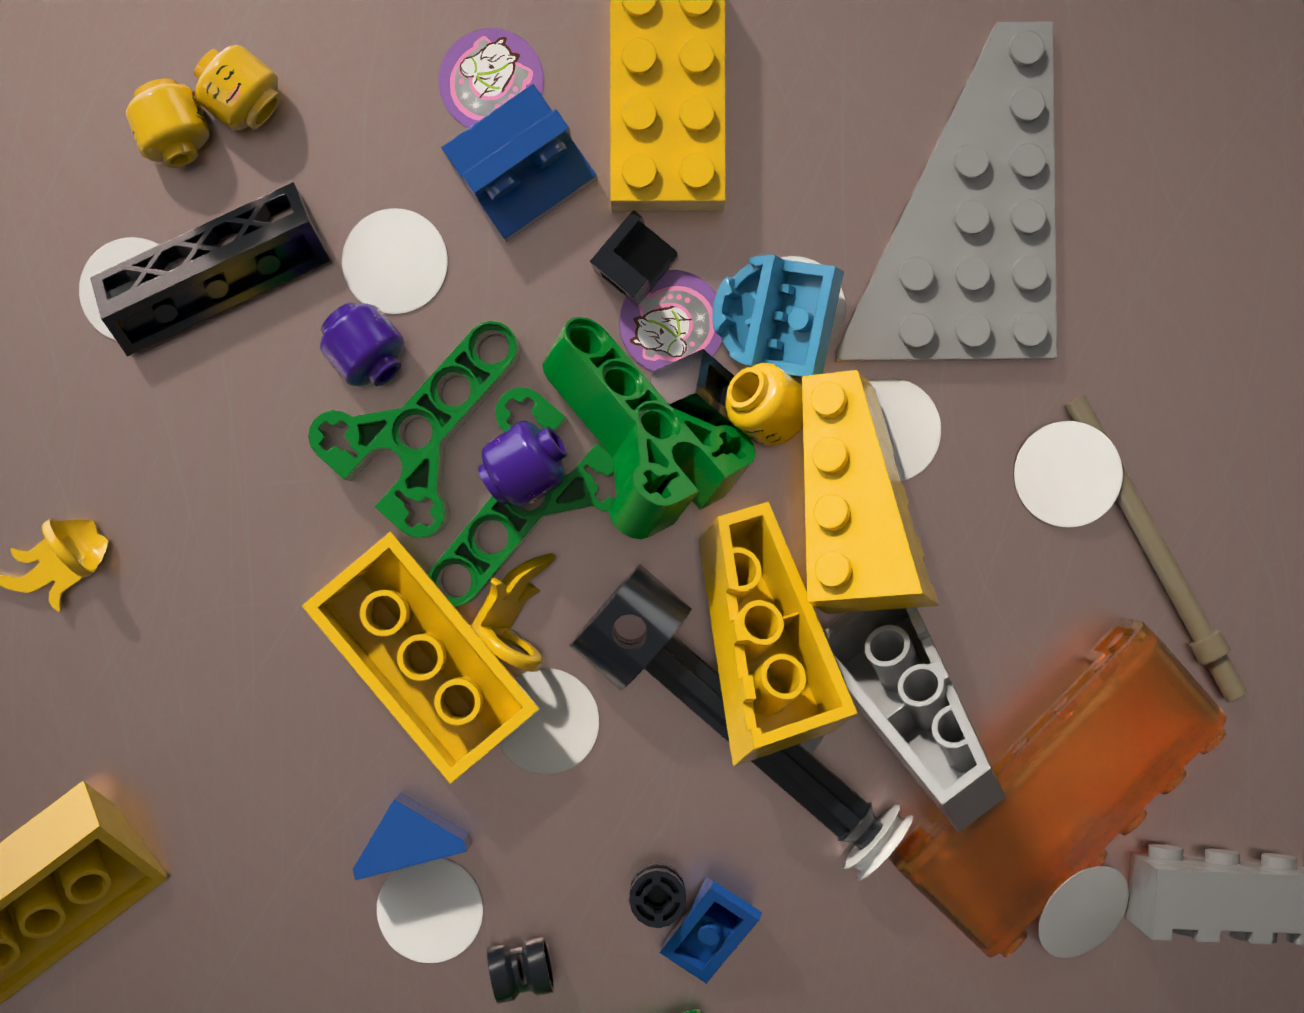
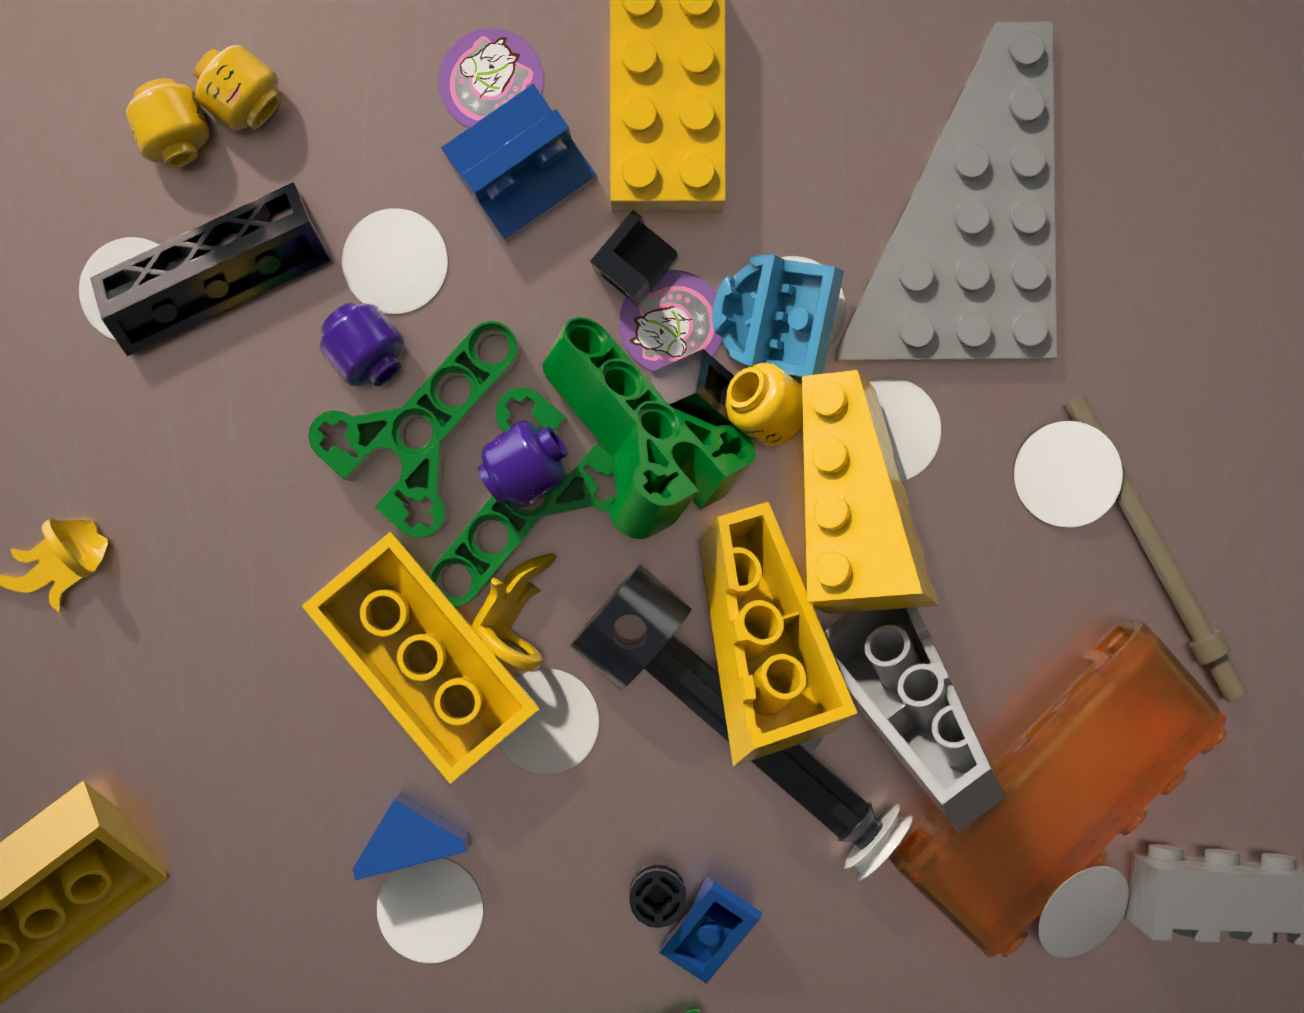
(507, 969): black wheel -> none

